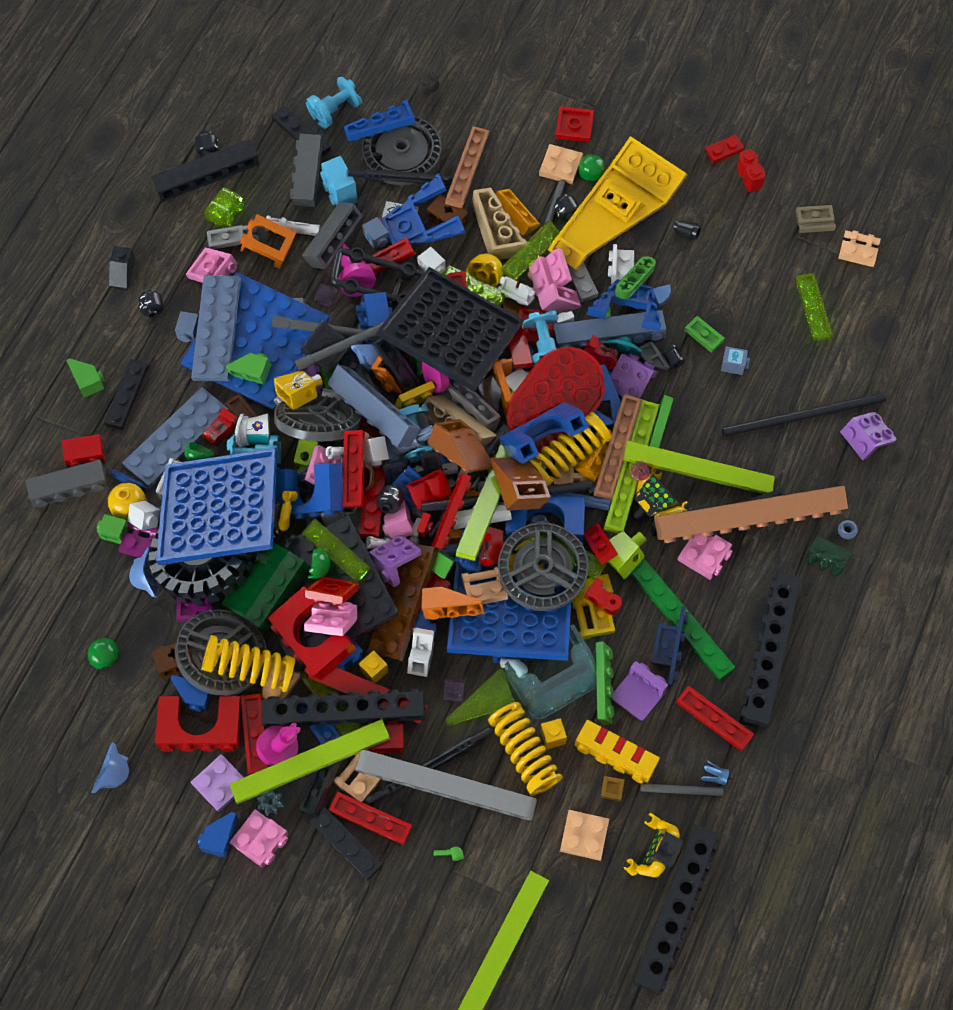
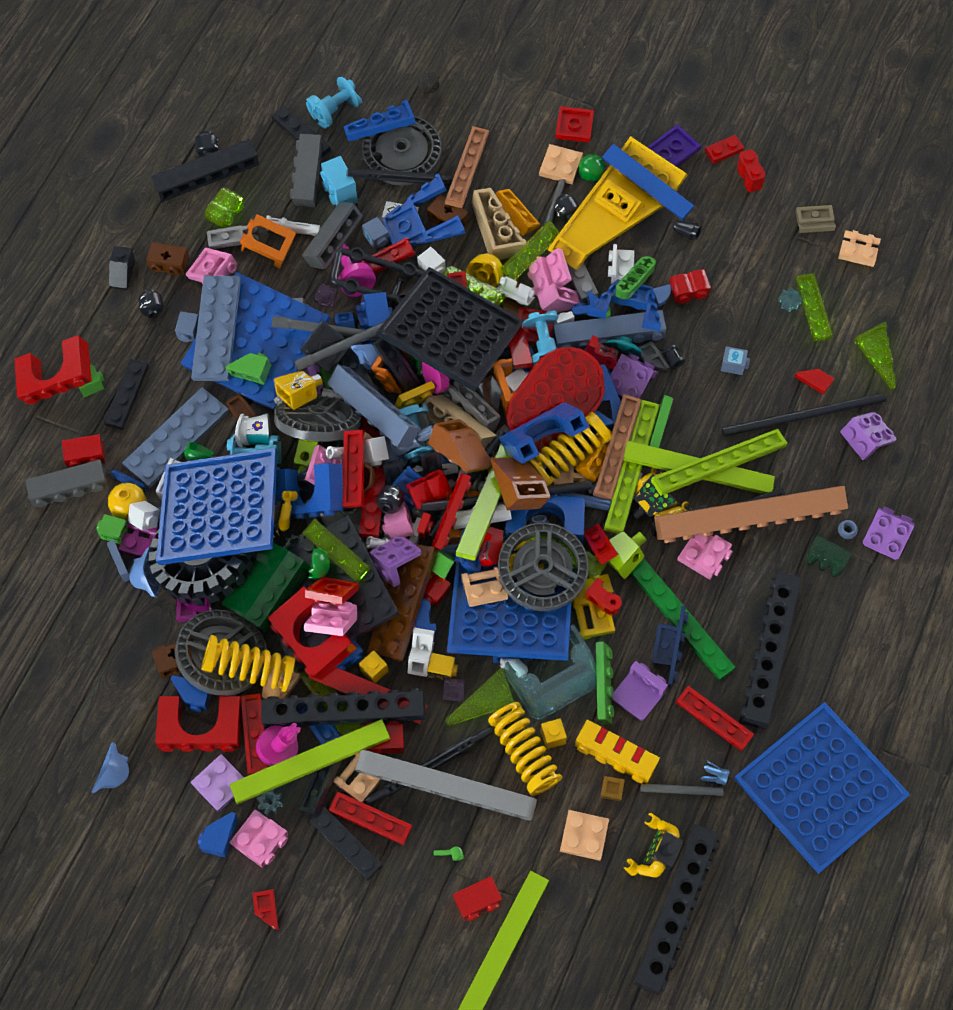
(73, 373): none -> red arch
(102, 653): green hair -> none
(118, 561): none -> sand blue tile
(167, 258): none -> reddish brown brick
(220, 427): red leg -> none
(266, 907): none -> red tile
(345, 320): none -> blue slope
(441, 667): none -> yellow brick
(443, 602): orange slope -> none
(477, 899): none -> red brick
(581, 308): none -> blue slope
(636, 474): clear pink plate -> none
(648, 182): none -> blue tile
(675, 146): none -> dark purple tile
(689, 286): none -> red brick
(704, 334): bright green plate -> none
(718, 462): none -> lime tile
(790, 299): none -> clear light blue gear
(816, 379): none -> red tile
(821, 787): none -> blue plate
(876, 348): none -> clear neon green wing
(888, 532): none -> medium lavender bracket

